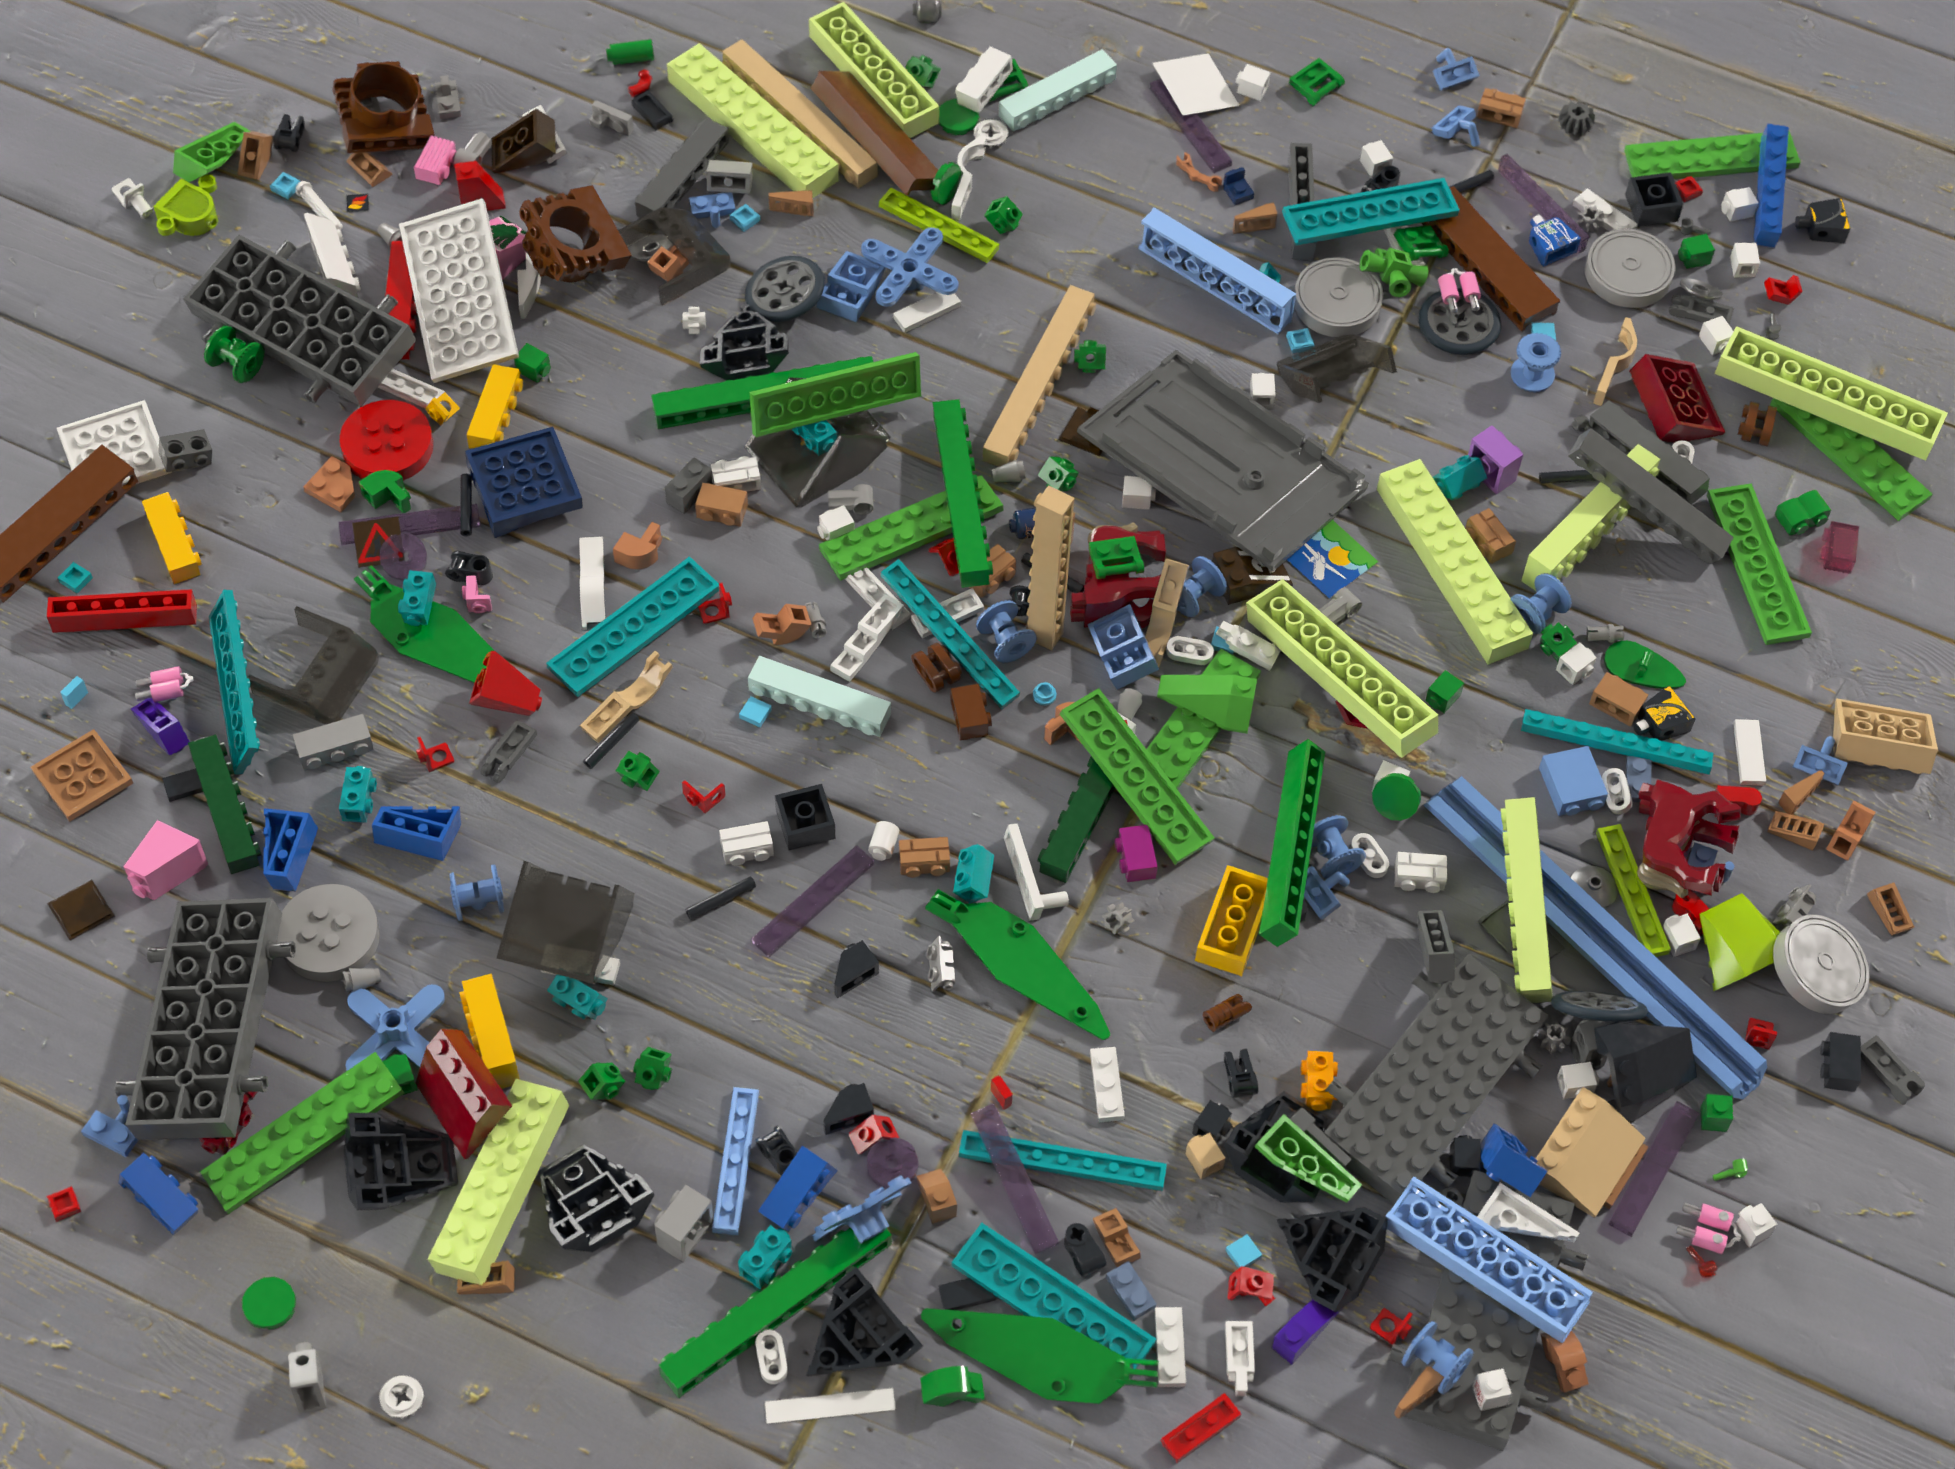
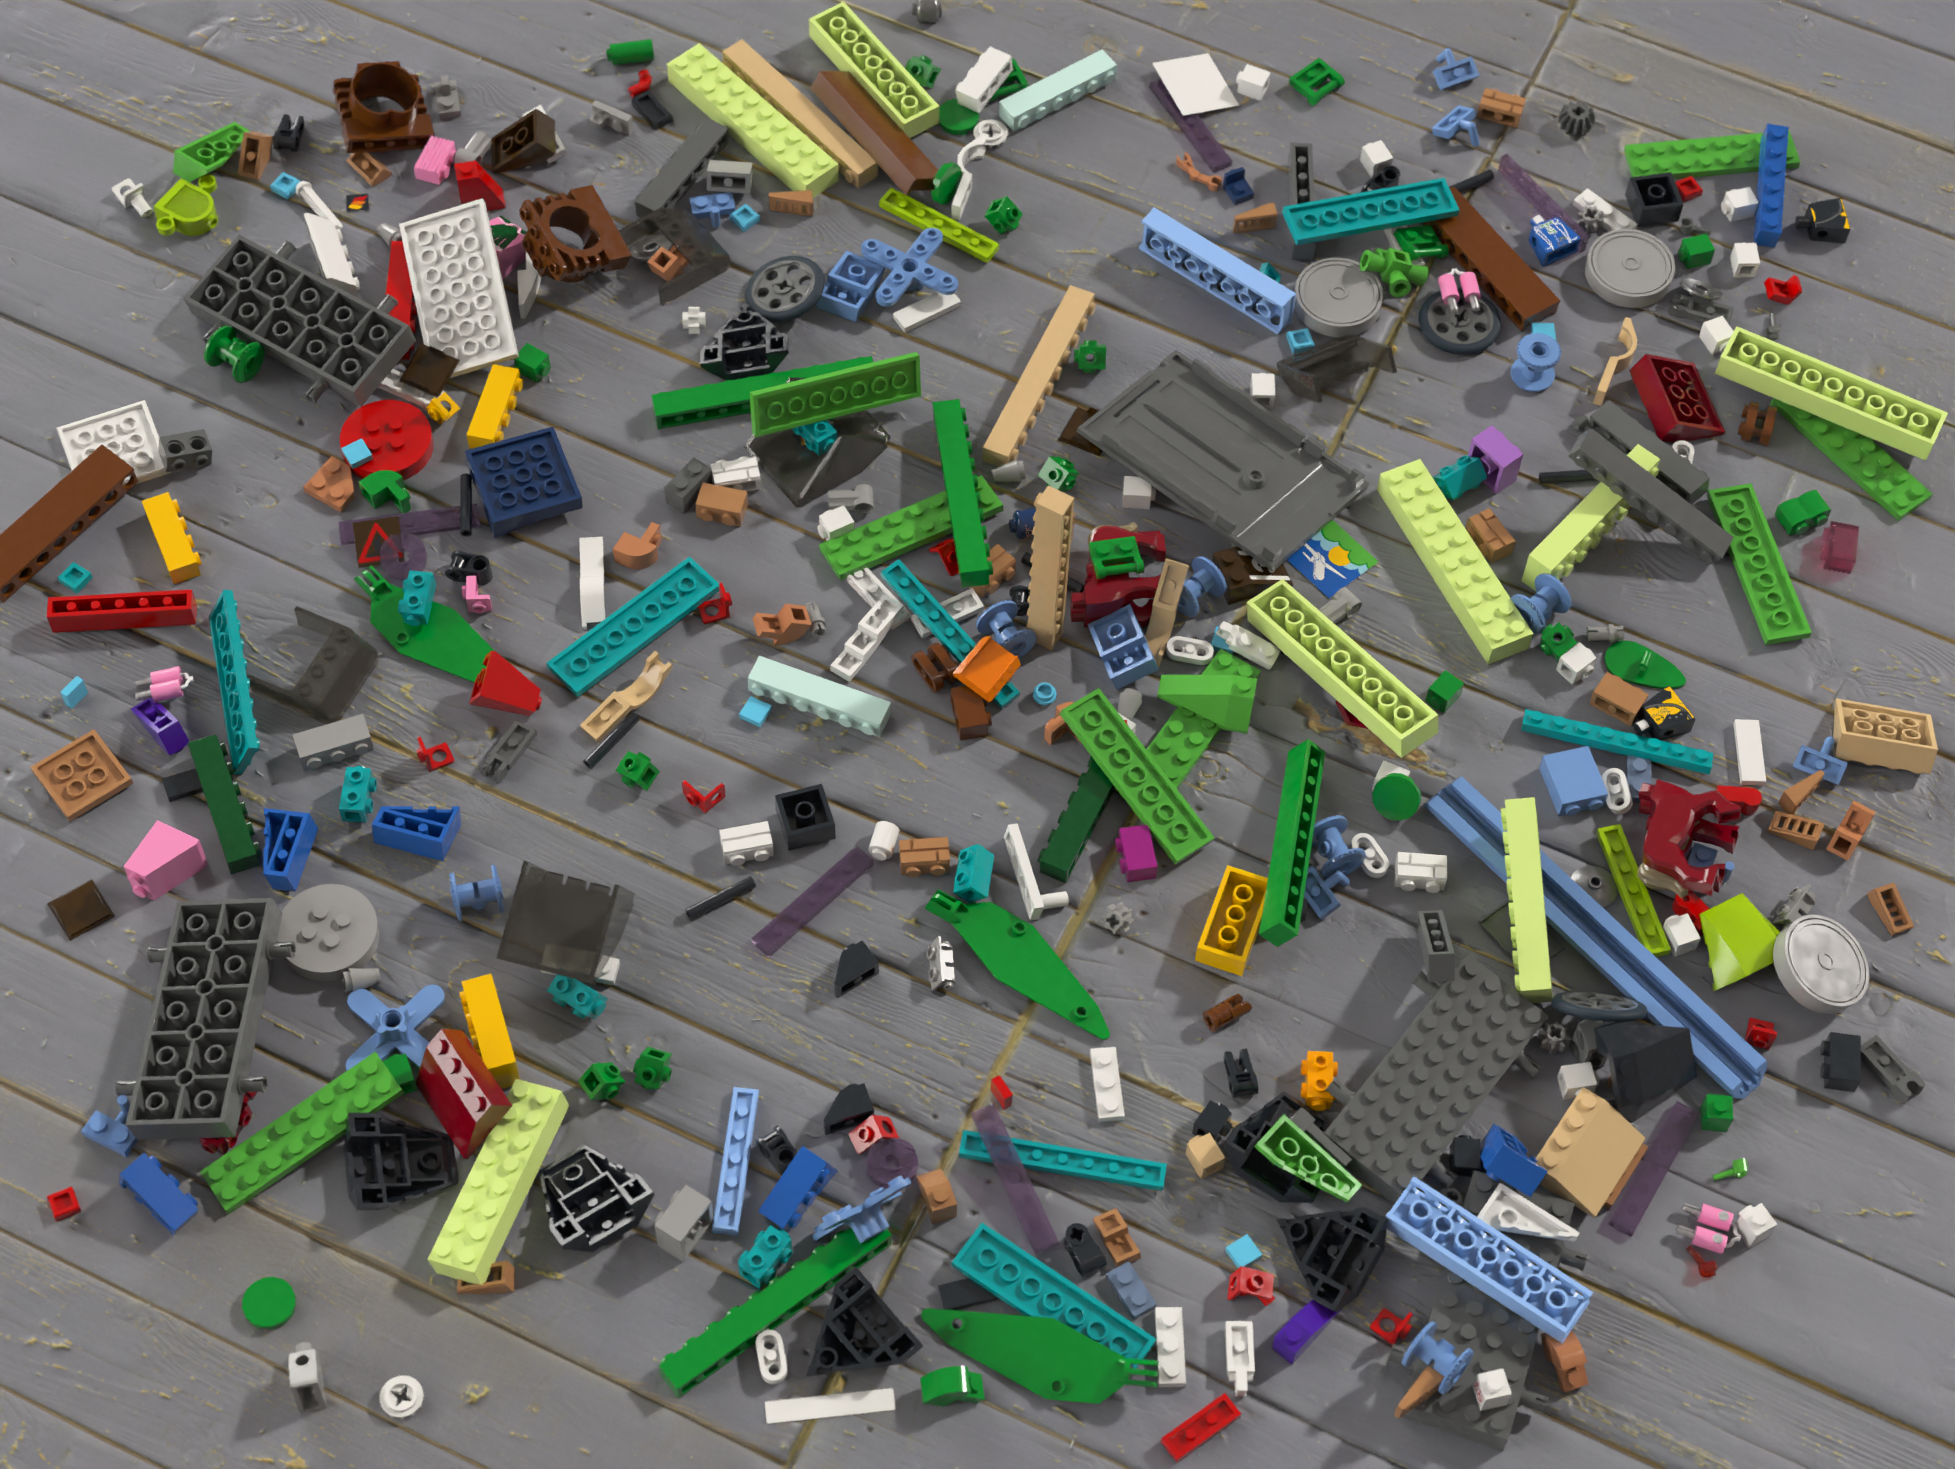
(357, 453): none -> medium azure tile
(429, 370): none -> dark brown piece
(987, 668): none -> orange slope

